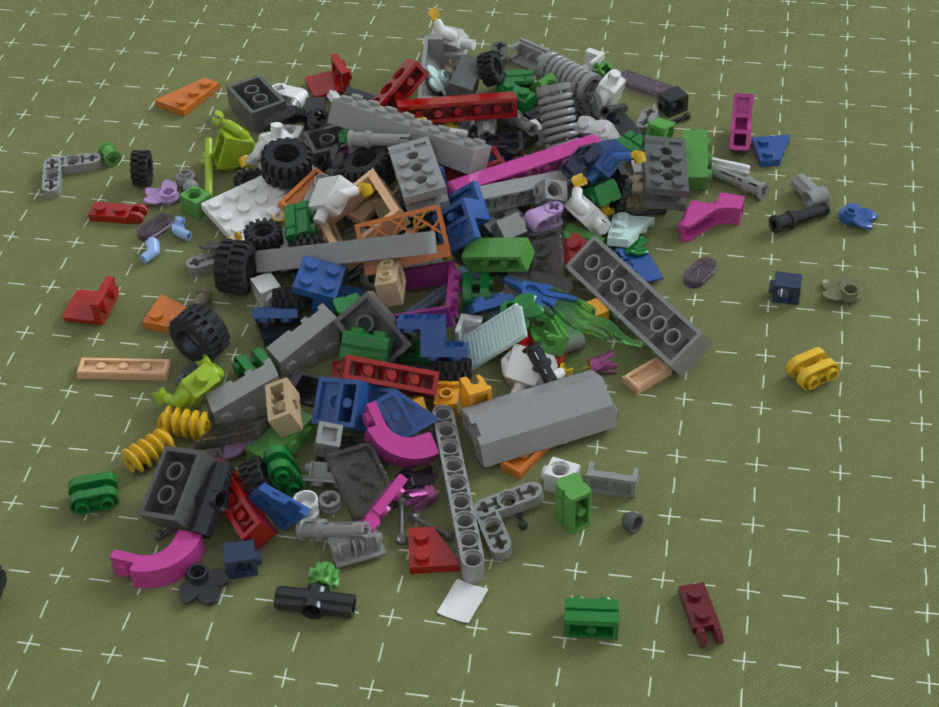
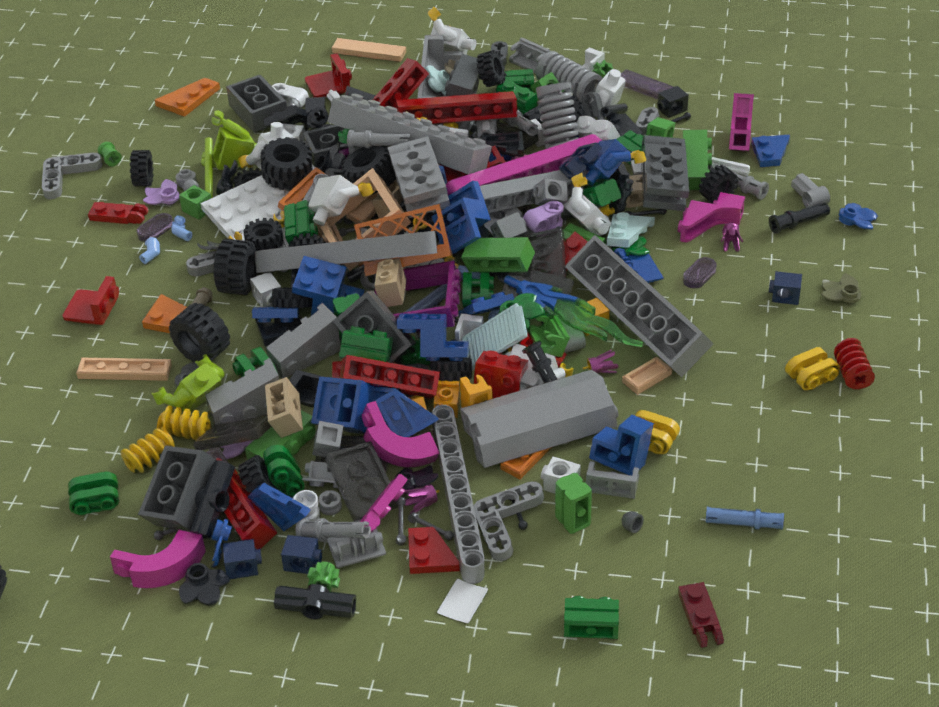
(220, 533): none -> blue plate
(226, 181): none -> black plate
(300, 554): none -> dark blue brick
(369, 49): none -> light nougat tile
(500, 372): none -> red bracket
(624, 447): none -> blue brick
(663, 433): none -> yellow brick
(716, 181): none -> black tyre
(731, 233): none -> flat silver piece
(745, 518): none -> medium blue pin
(854, 364): none -> red piece

